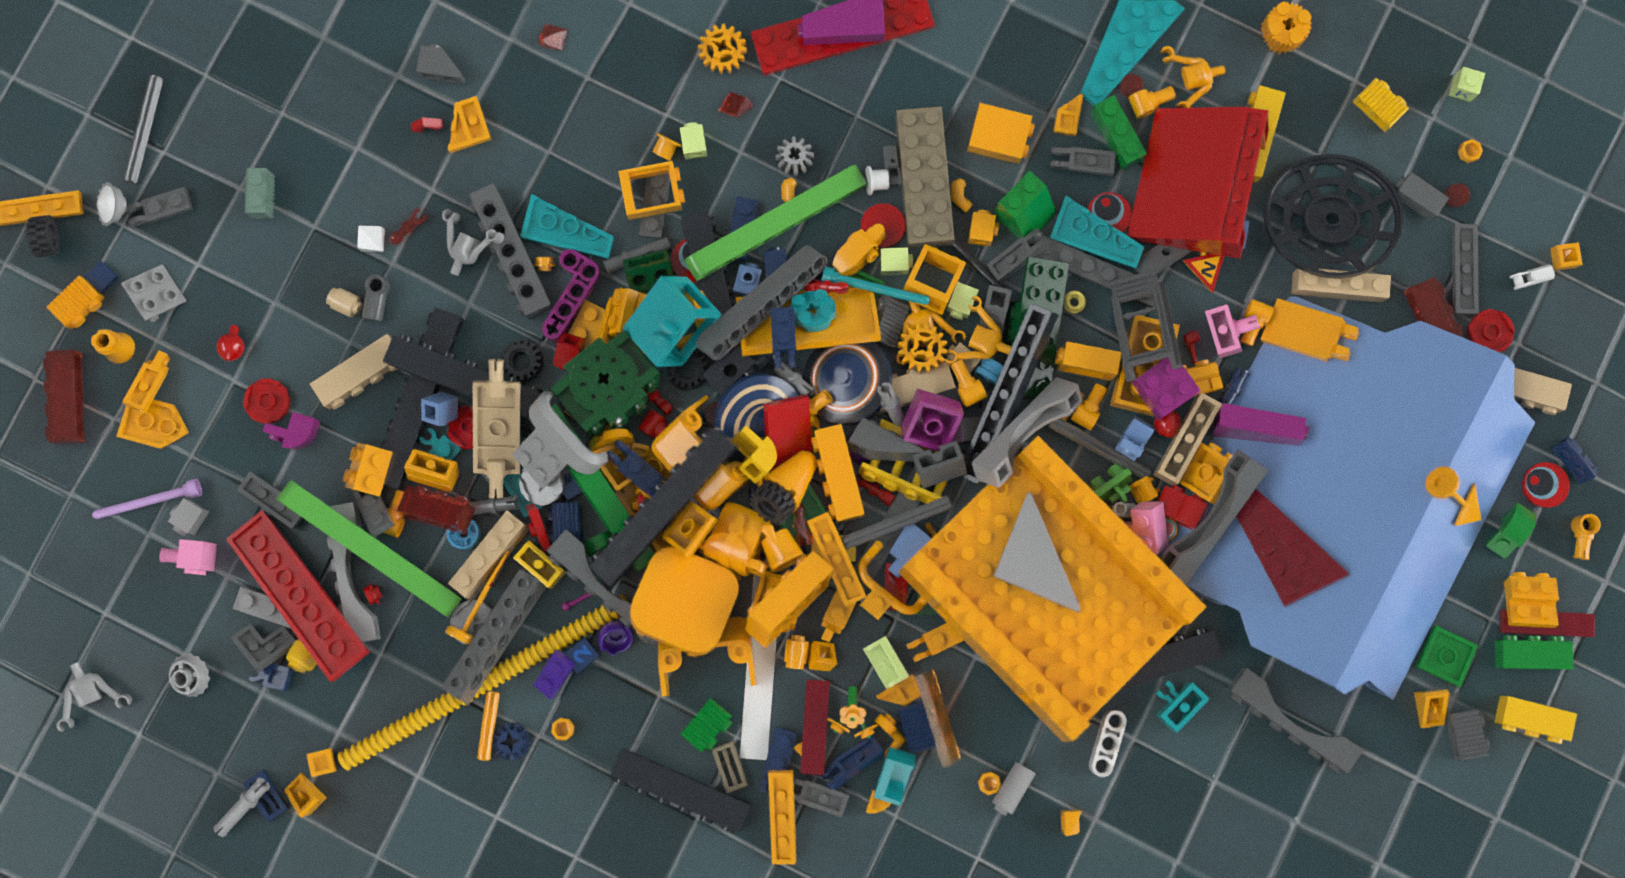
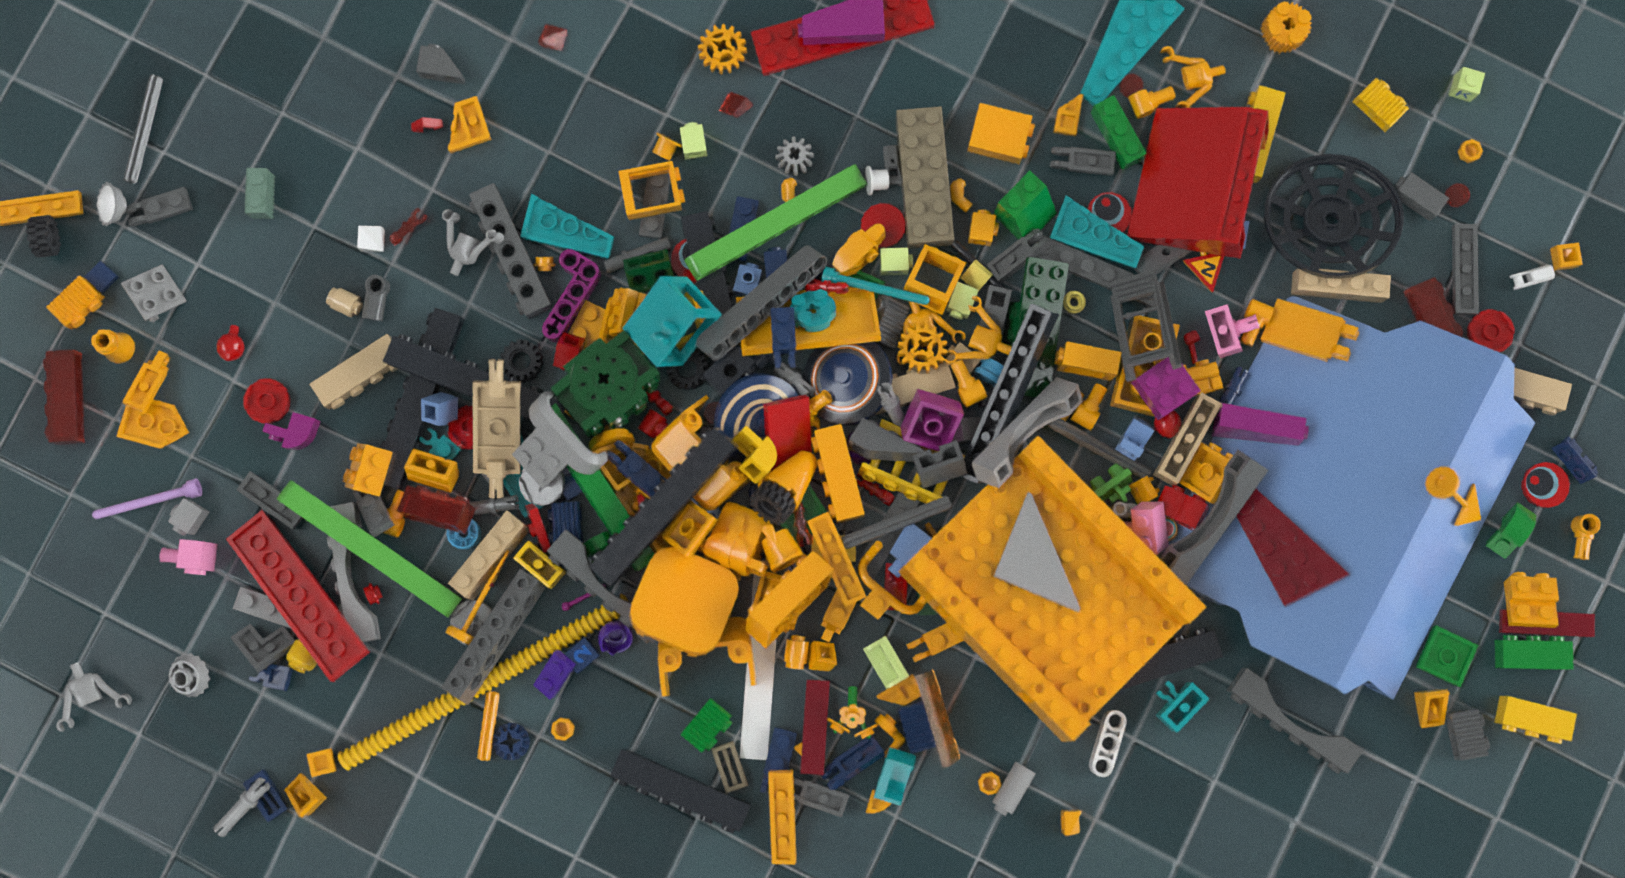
(976, 275): none -> light yellow tile

